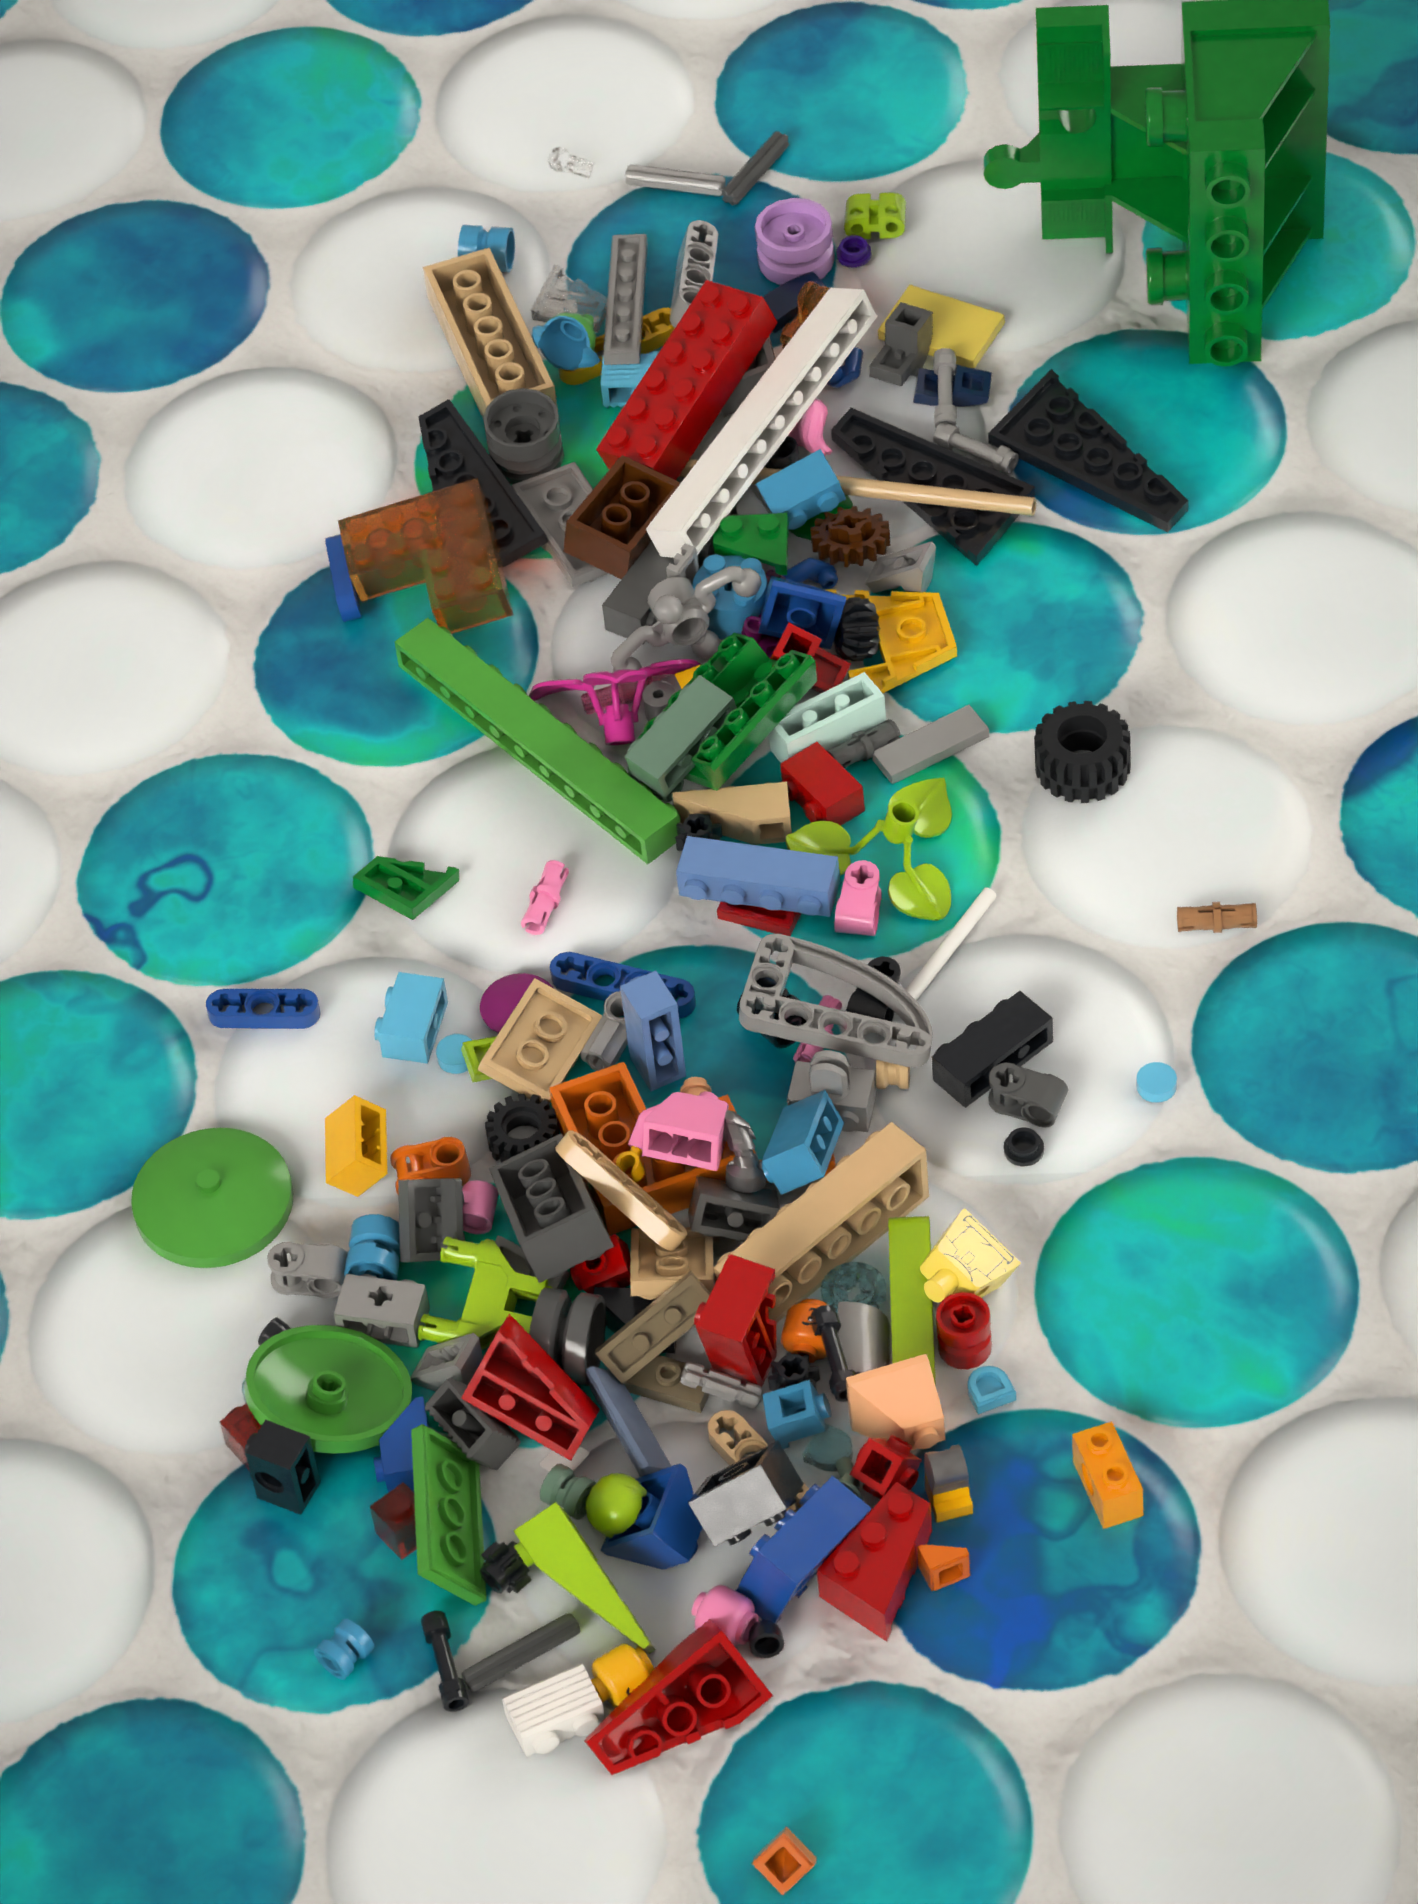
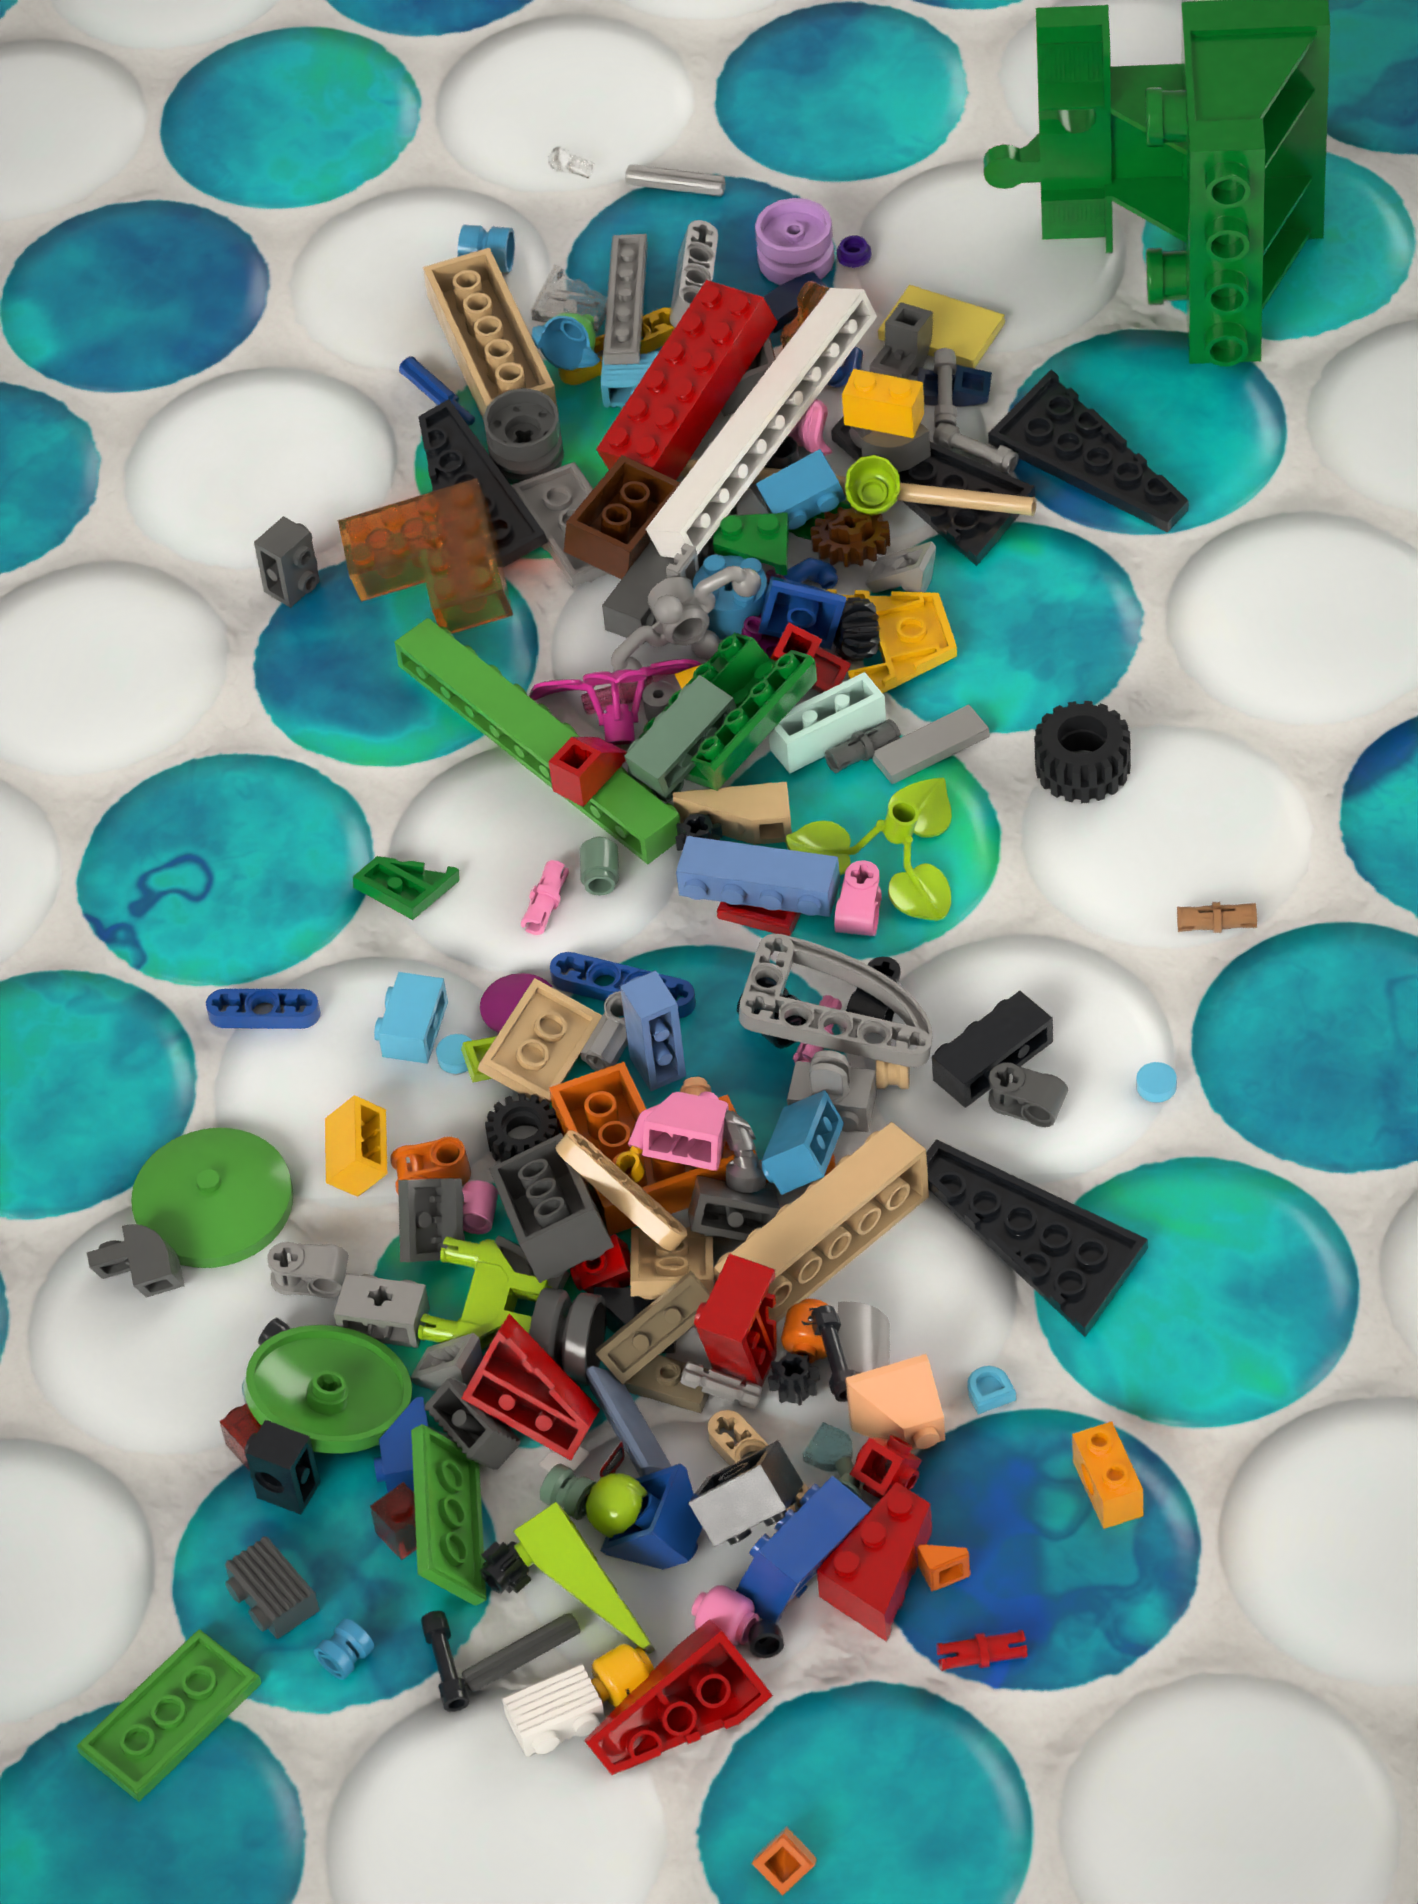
(144, 1253): none -> dark grey brick
(169, 1715): none -> bright green tile
(271, 1588): none -> dark grey brick
(287, 561): none -> dark grey brick
(344, 589): blue beam -> none
(374, 1247): dark azure wheel -> none
(432, 386): none -> blue axle
(584, 767): none -> red slope
(599, 865): none -> sand green brick
(613, 1461): none -> sticker
(755, 168): dark grey axle -> none
(796, 1412): dark azure brick -> none
(822, 786): red brick -> none
(845, 1277): clear light blue gear -> none
(872, 485): none -> lime hair
(880, 215): lime piece -> none
(883, 403): none -> yellow brick
(899, 450): none -> dark grey brick
(910, 1307): lime beam -> none
(947, 1484): leg -> none
(951, 943): white bar -> none
(964, 1330): red wheel -> none
(966, 1261): light yellow torso -> none
(981, 1650): none -> red pin
(1023, 1147): black plate -> none
(1052, 1244): none -> black wing

